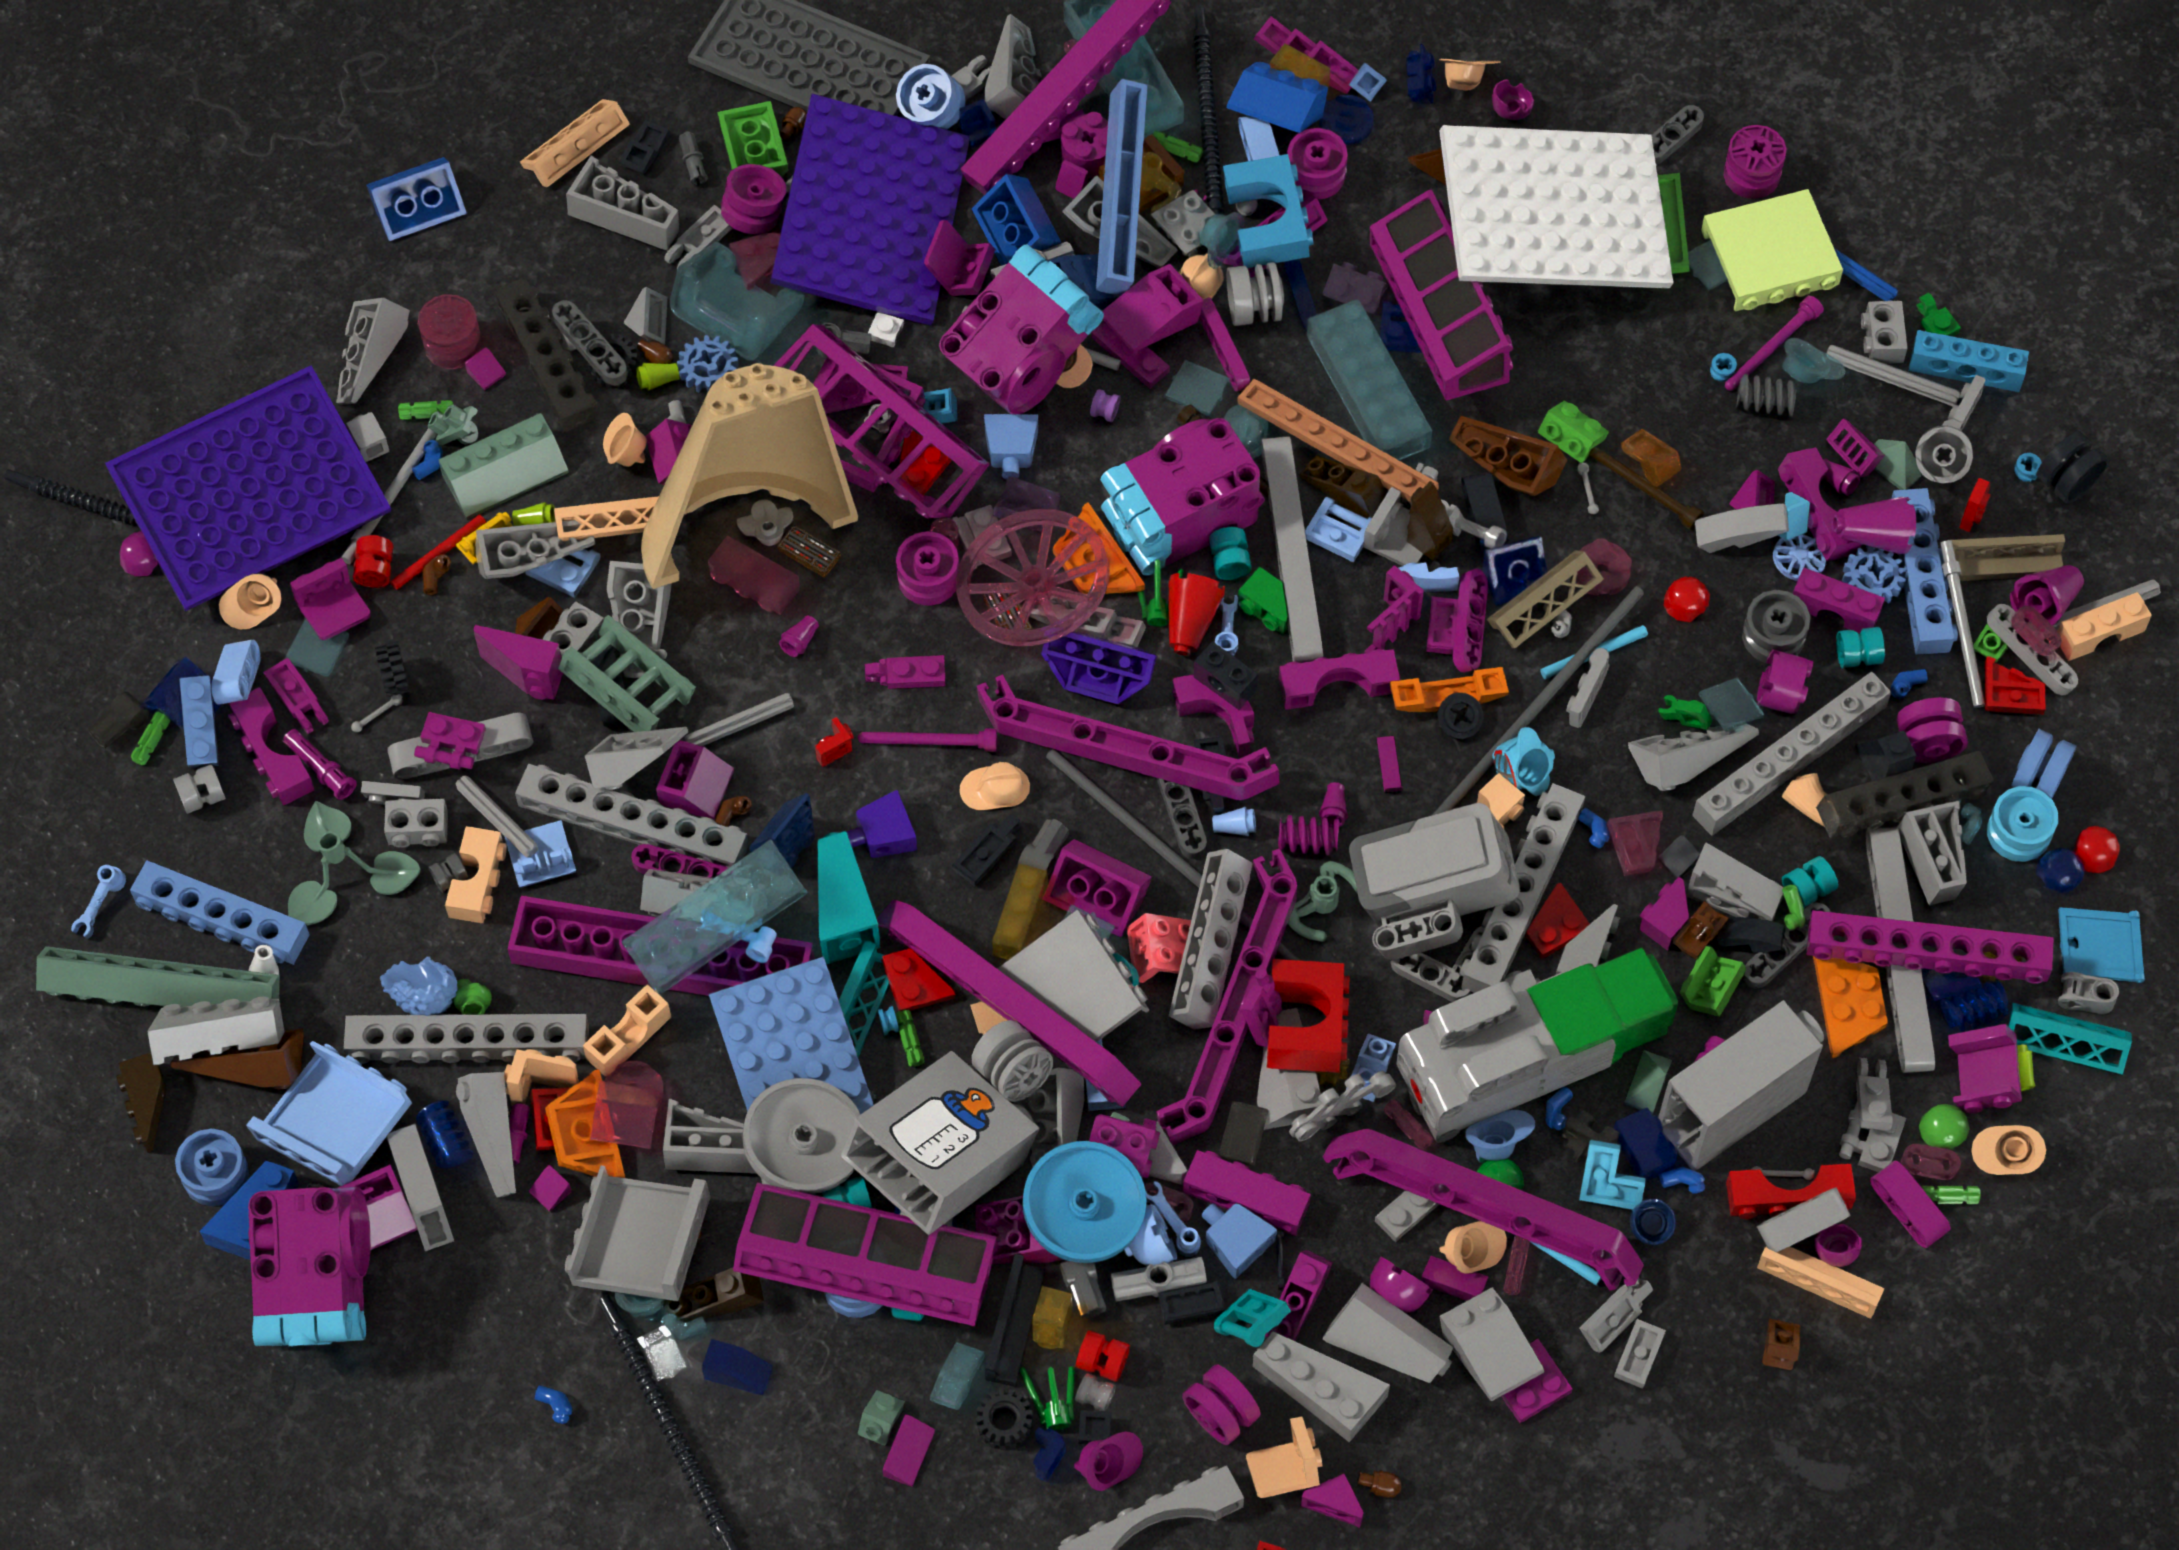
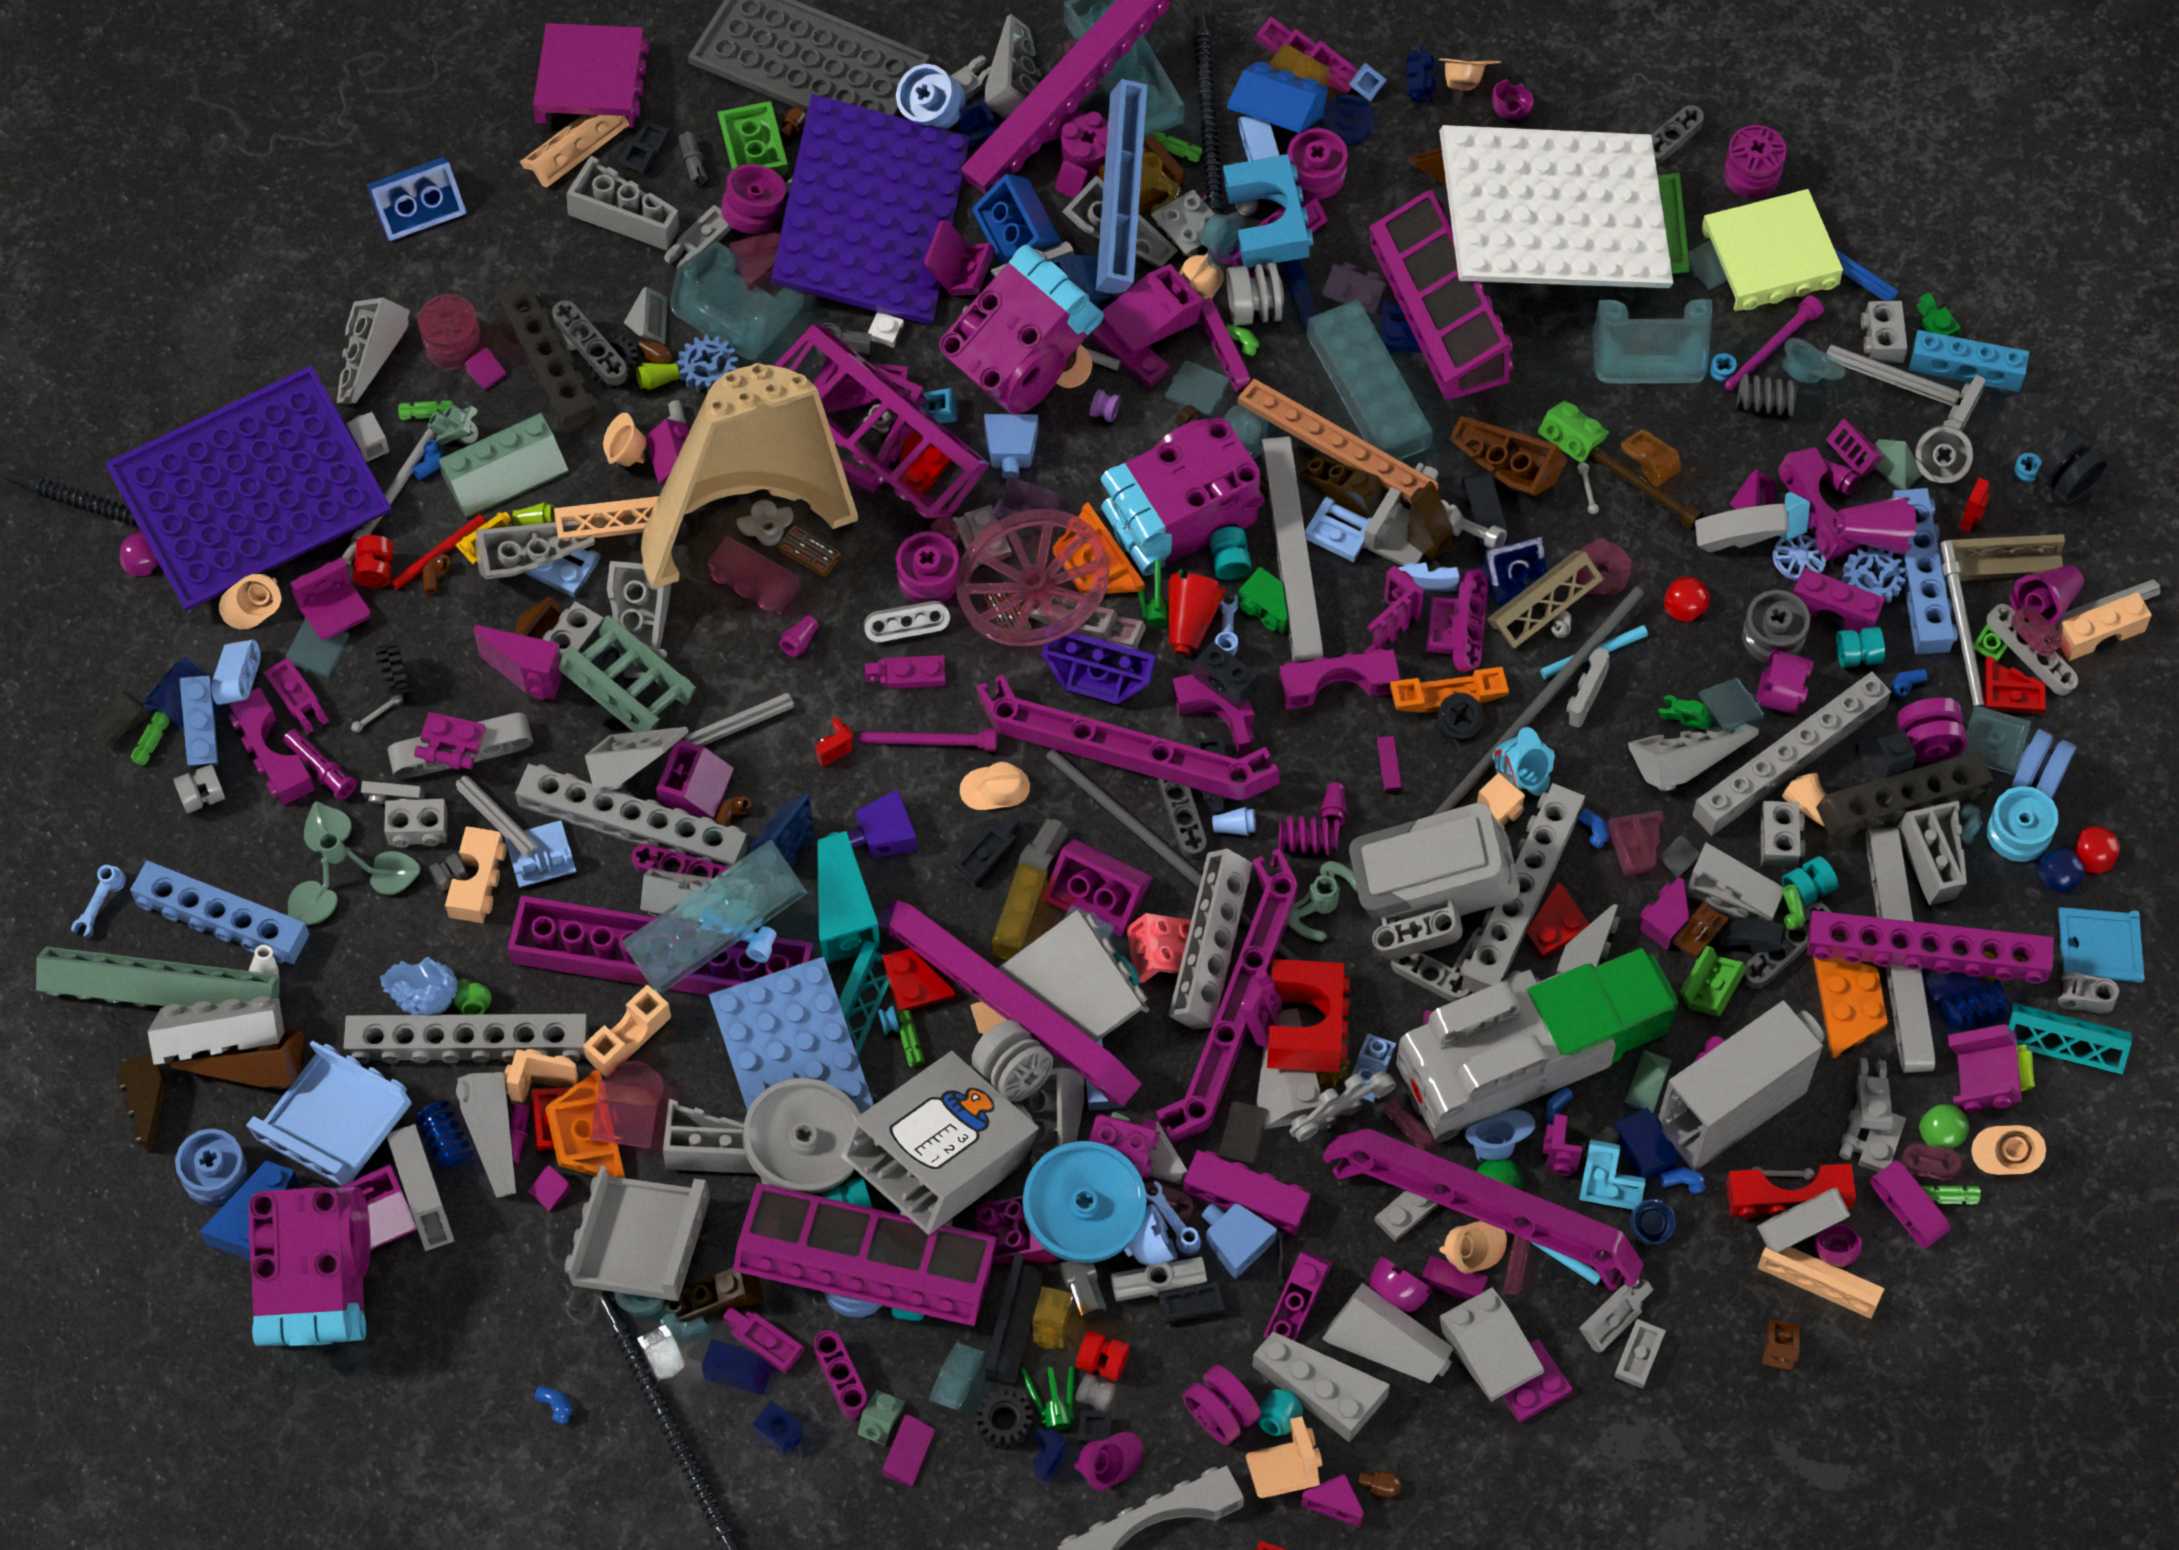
(590, 71): none -> magenta panel
(764, 1339): none -> magenta hinge
(771, 1417): none -> clear blue brick
(840, 1361): none -> magenta beam
(919, 623): none -> light grey plate
(1244, 336): none -> bright green arm
(1254, 1308): teal plate -> none
(1278, 1410): none -> teal head
(1562, 1158): none -> magenta bracket
(1651, 348): none -> clear light blue windscreen
(1778, 834): none -> light grey brick
(1998, 738): none -> clear light blue plate

